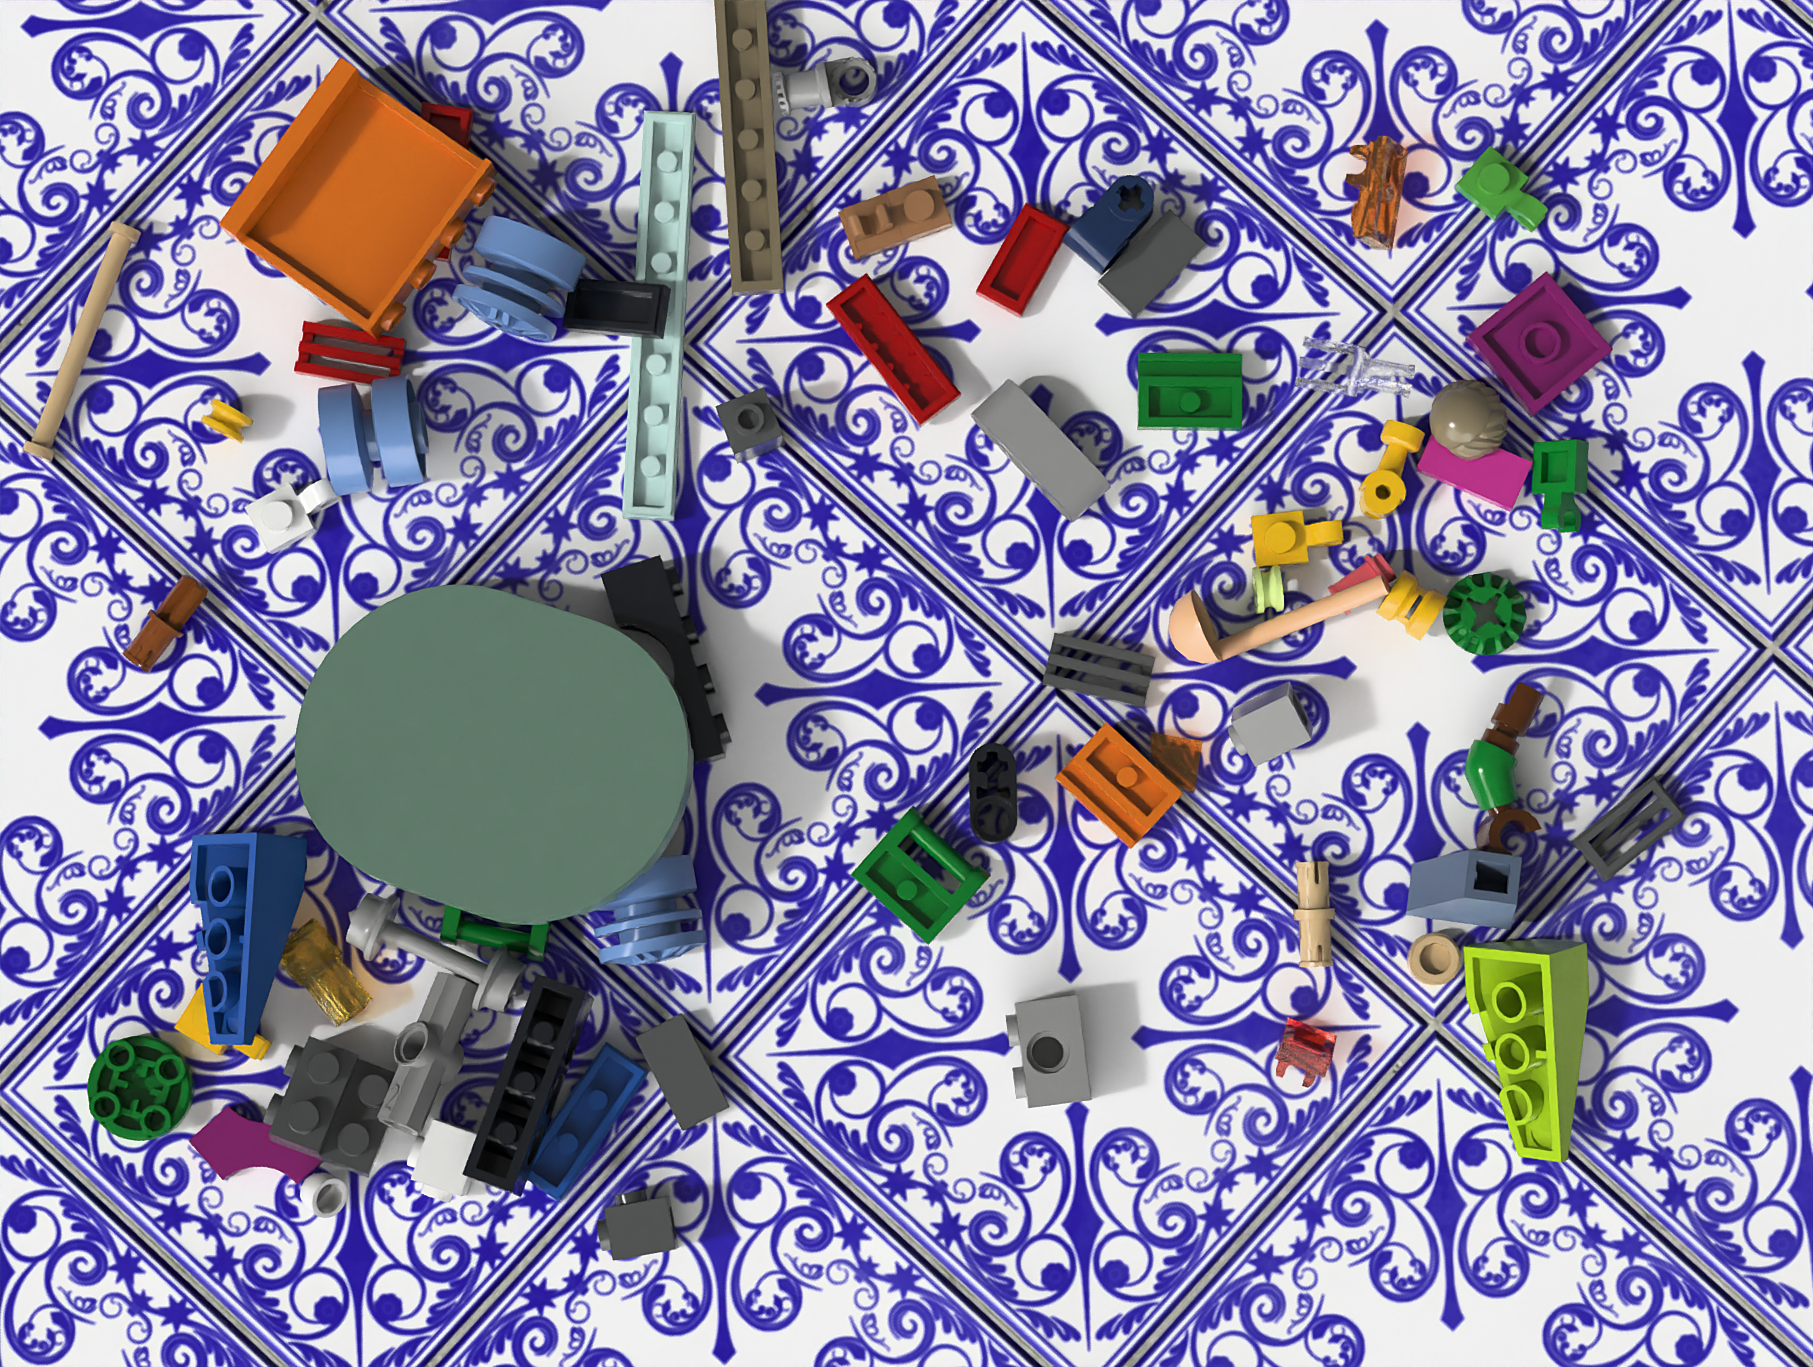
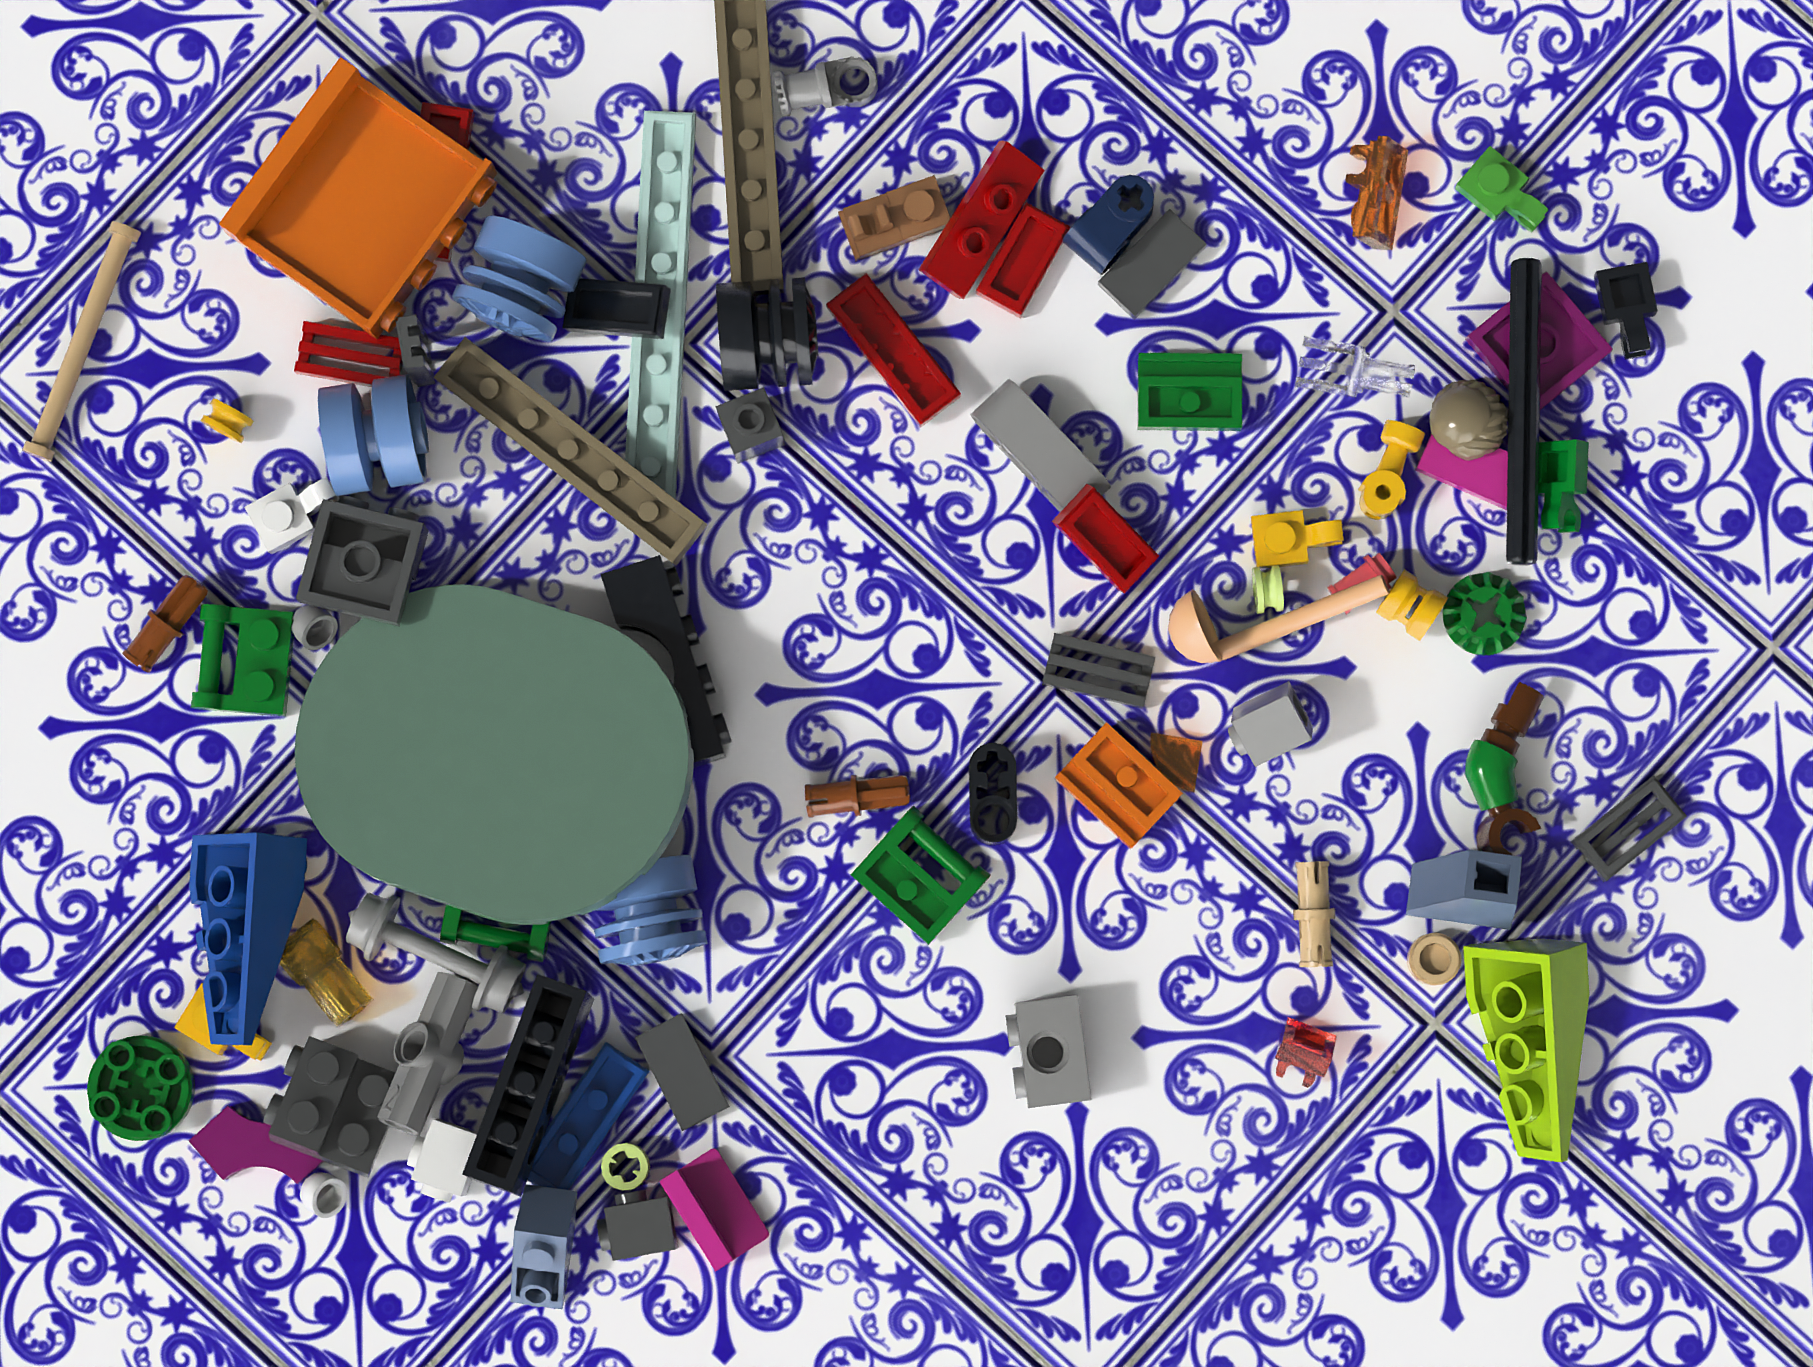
(261, 660): none -> green plate
(314, 627): none -> light grey hinge
(362, 560): none -> dark grey plate
(413, 350): none -> dark grey tile
(543, 1246): none -> sand blue slope
(570, 451): none -> dark tan plate
(618, 1181): none -> yellowish green bush
(715, 1208): none -> dark pink panel
(765, 334): none -> black wheel
(857, 795): none -> dark orange axle
(981, 219): none -> red plate
(1105, 538): none -> red tile
(1524, 412): none -> black axle
(1627, 299): none -> black plate

